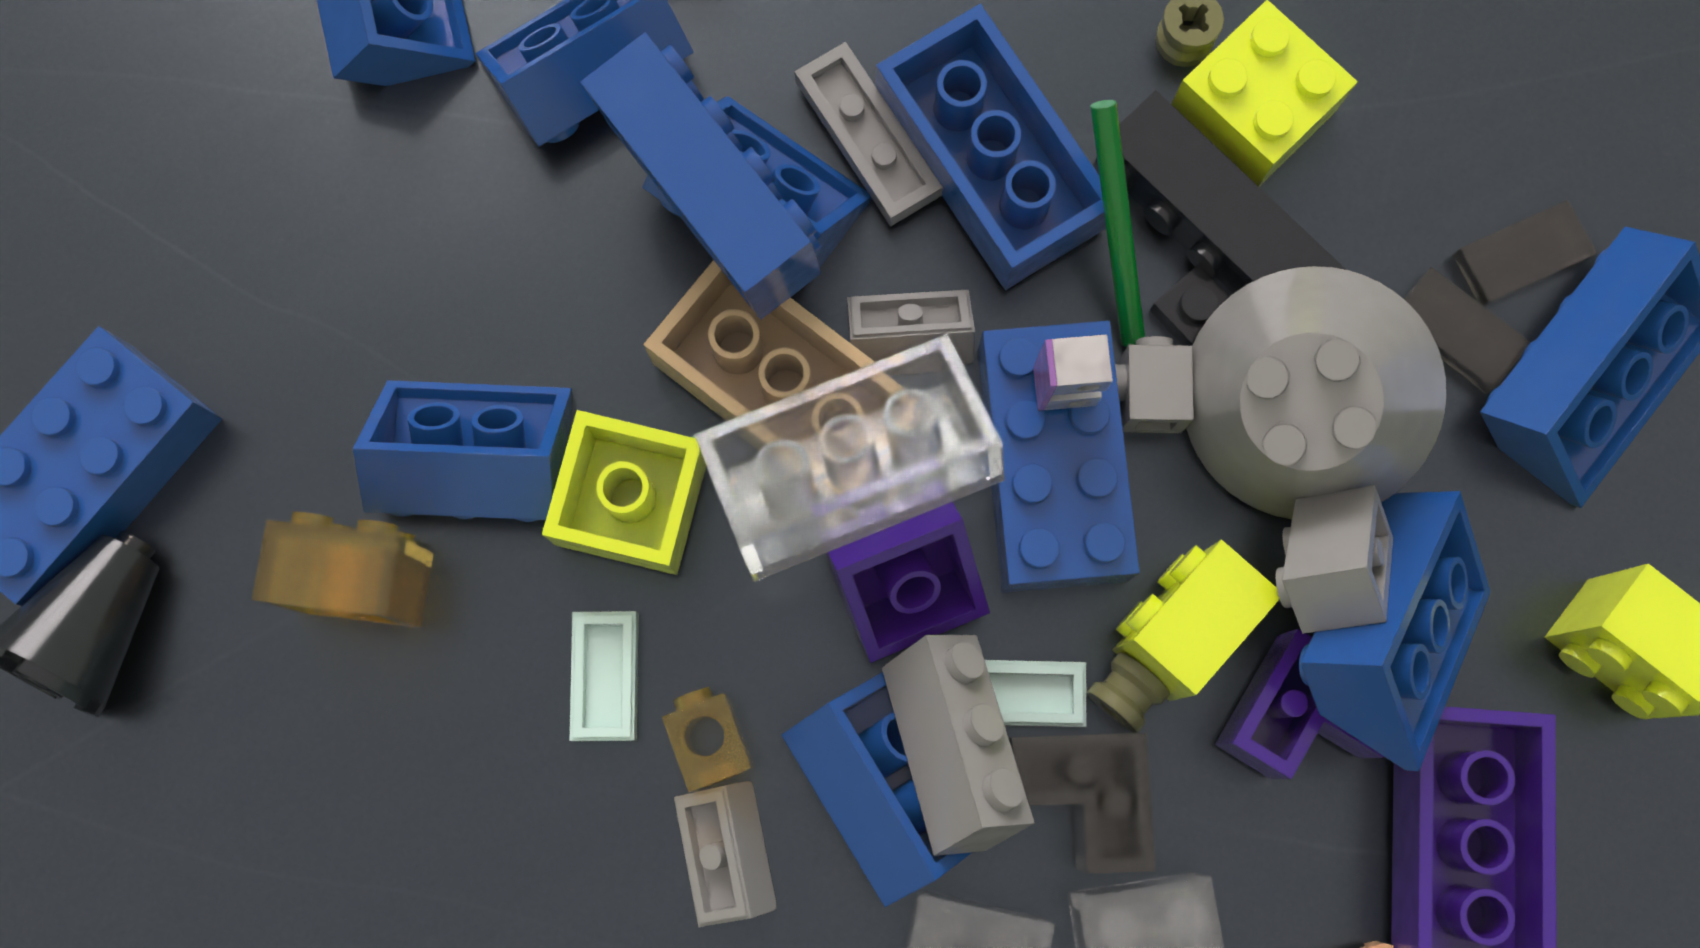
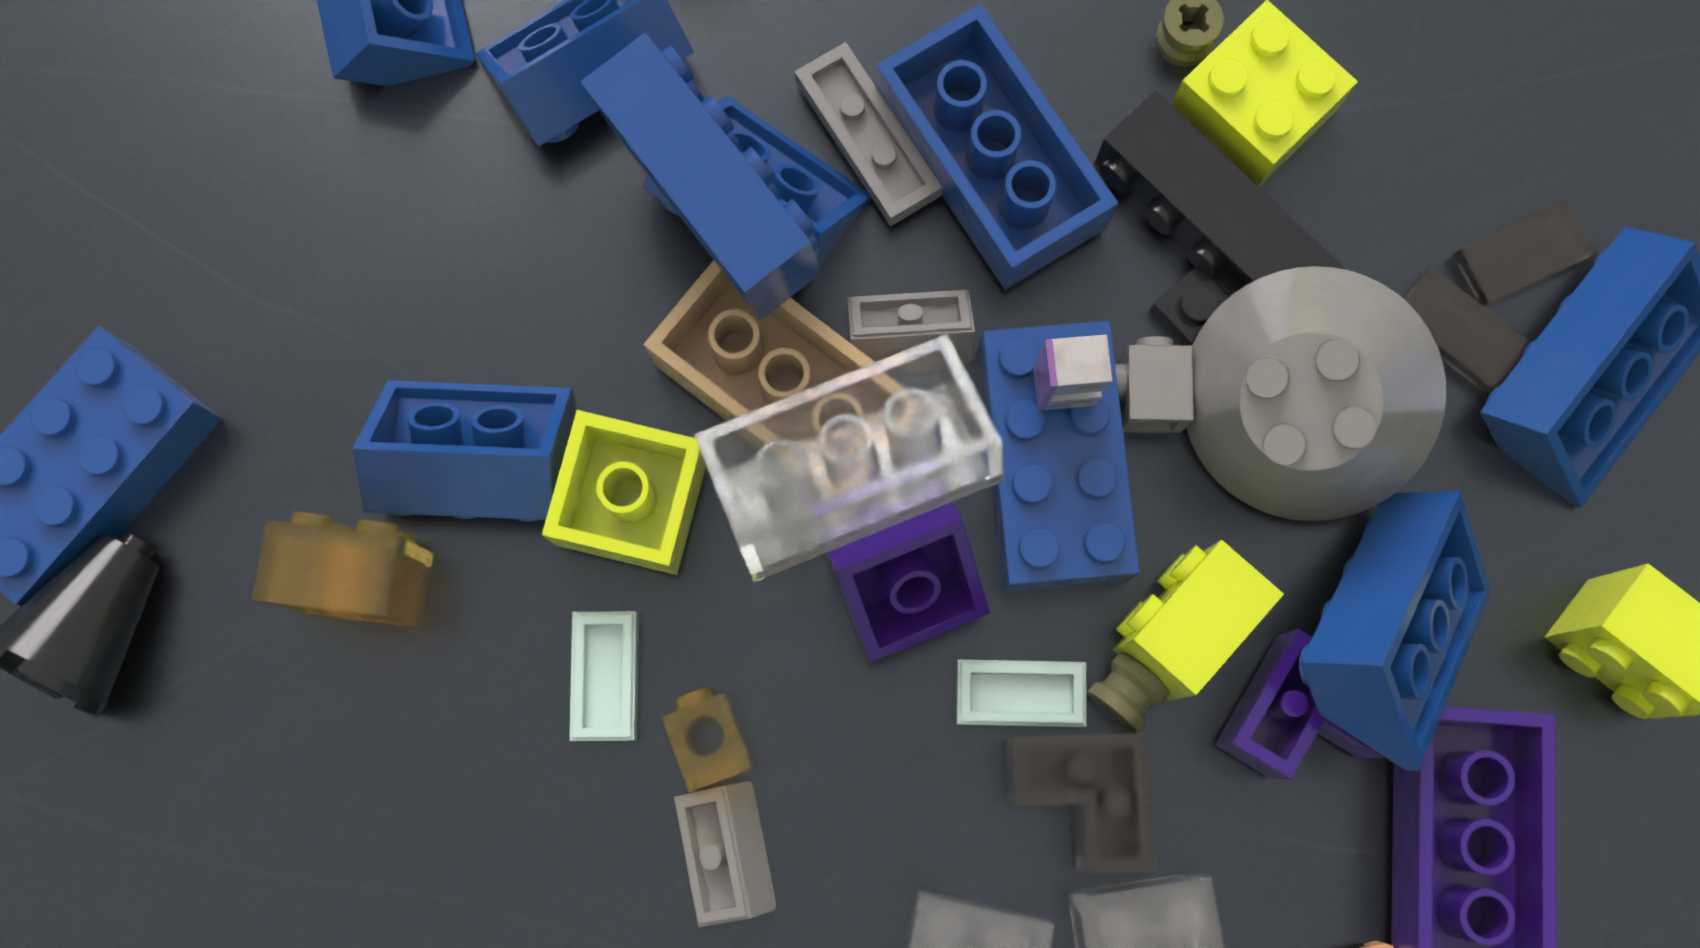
(865, 783): blue slope -> none
(956, 745): light grey brick -> none
(1118, 220): green bar -> none
(1337, 561): light grey brick -> none

